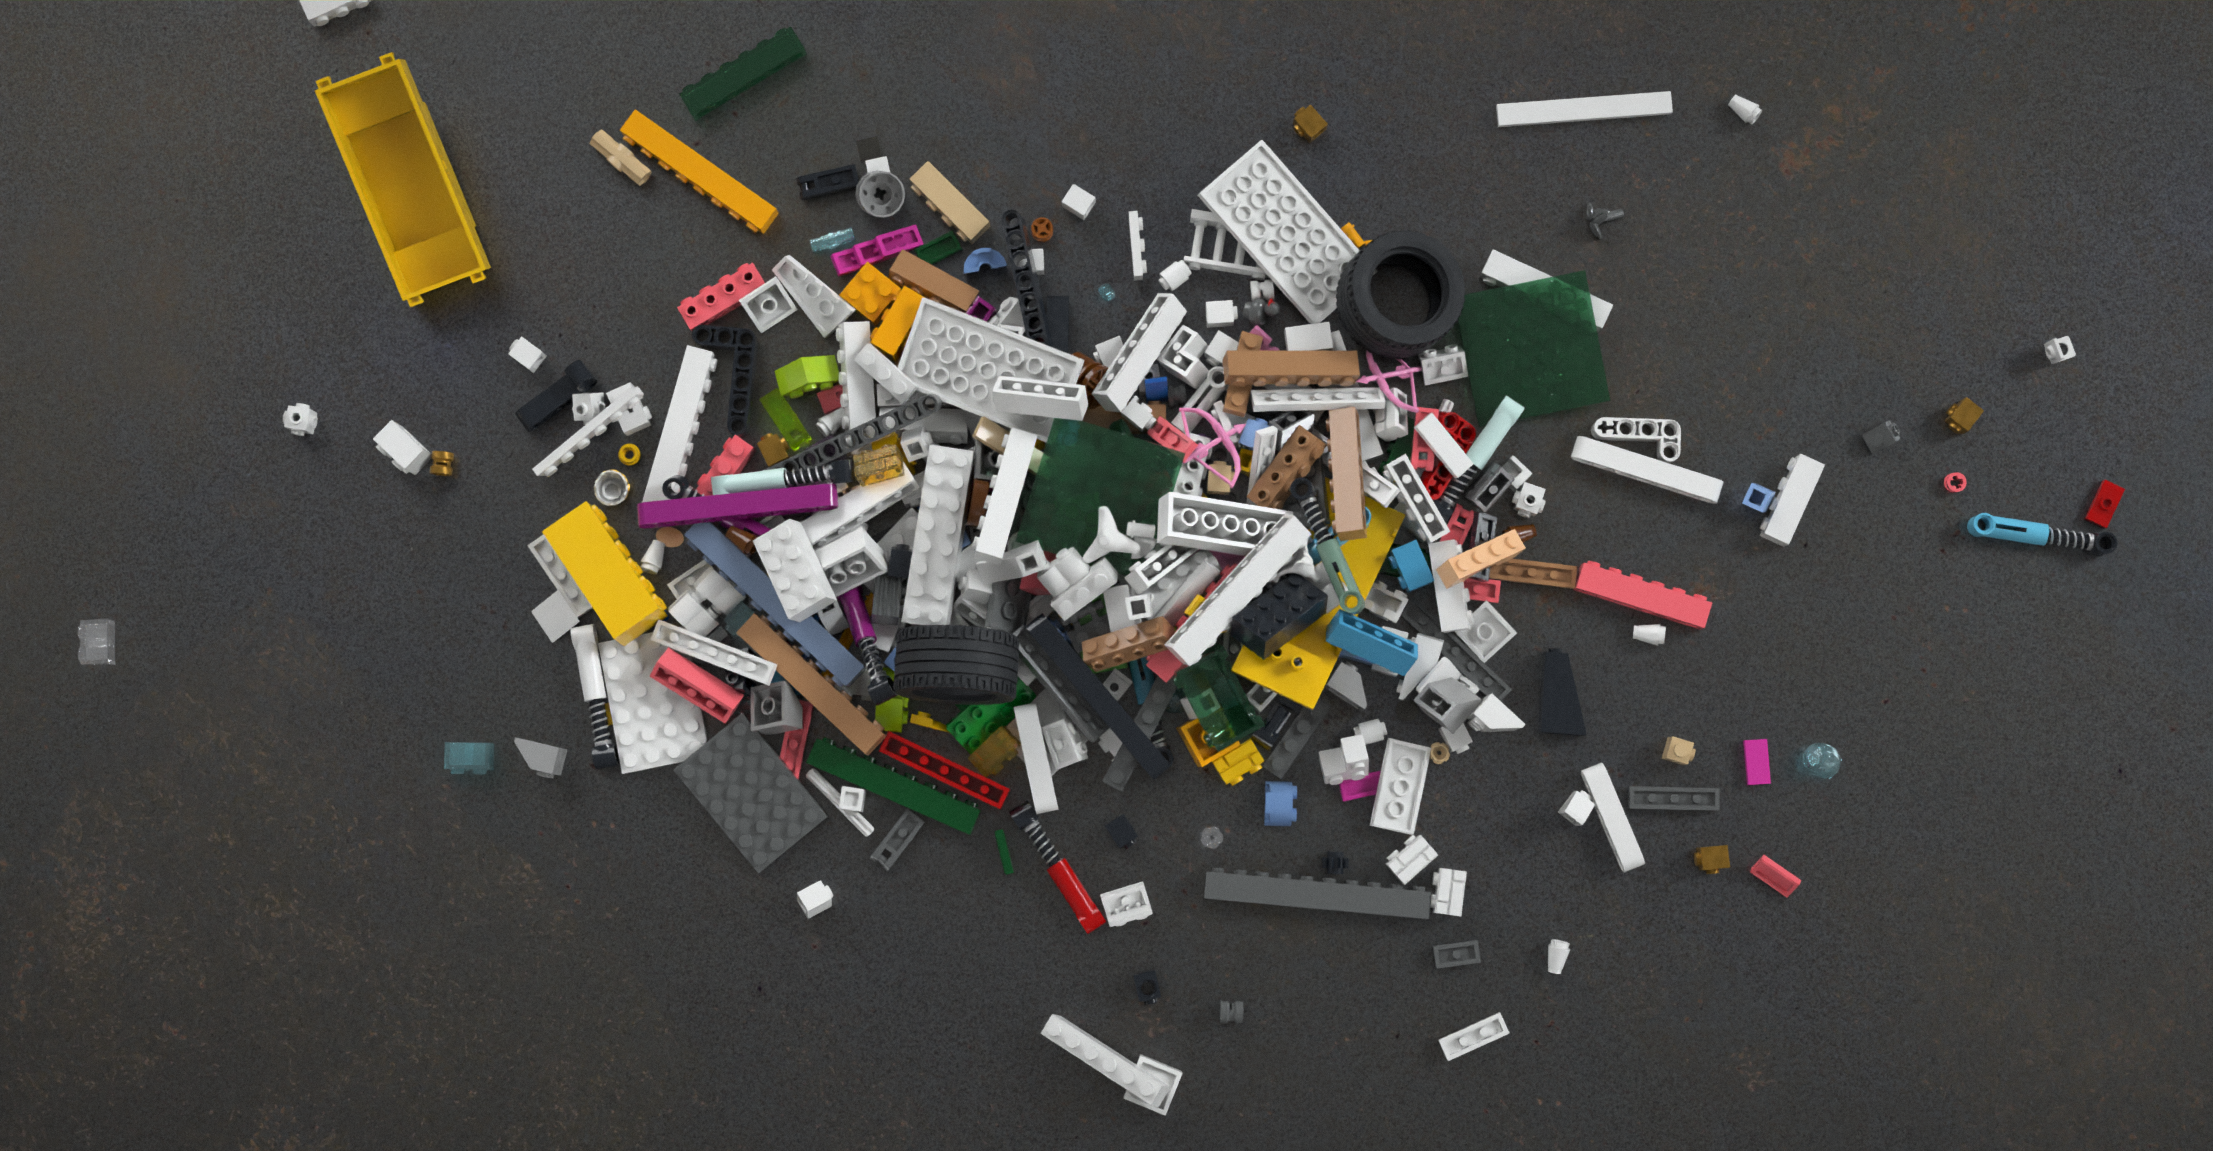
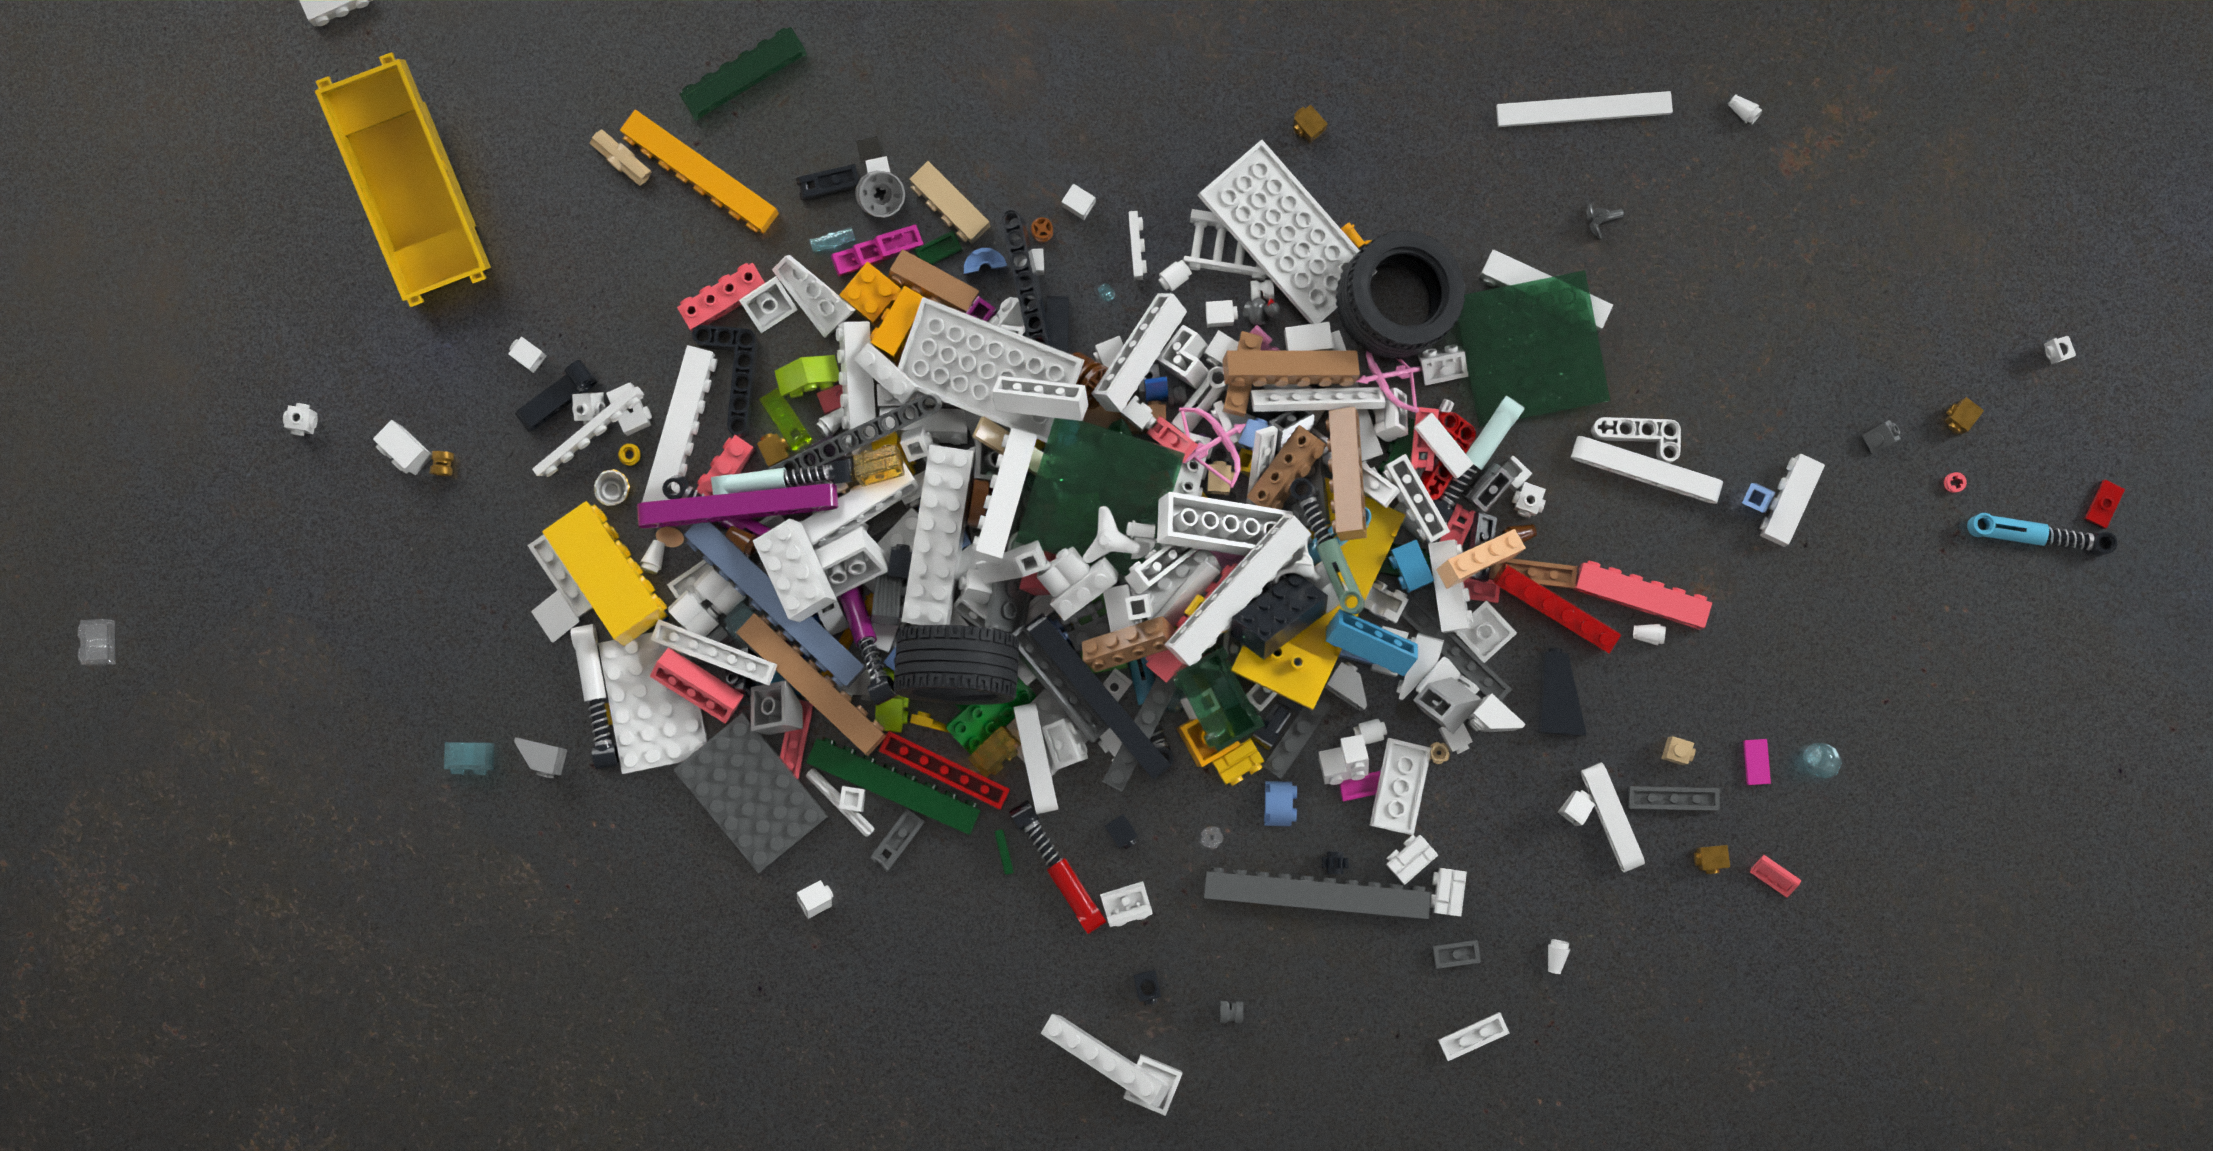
(1556, 608): none -> red brick

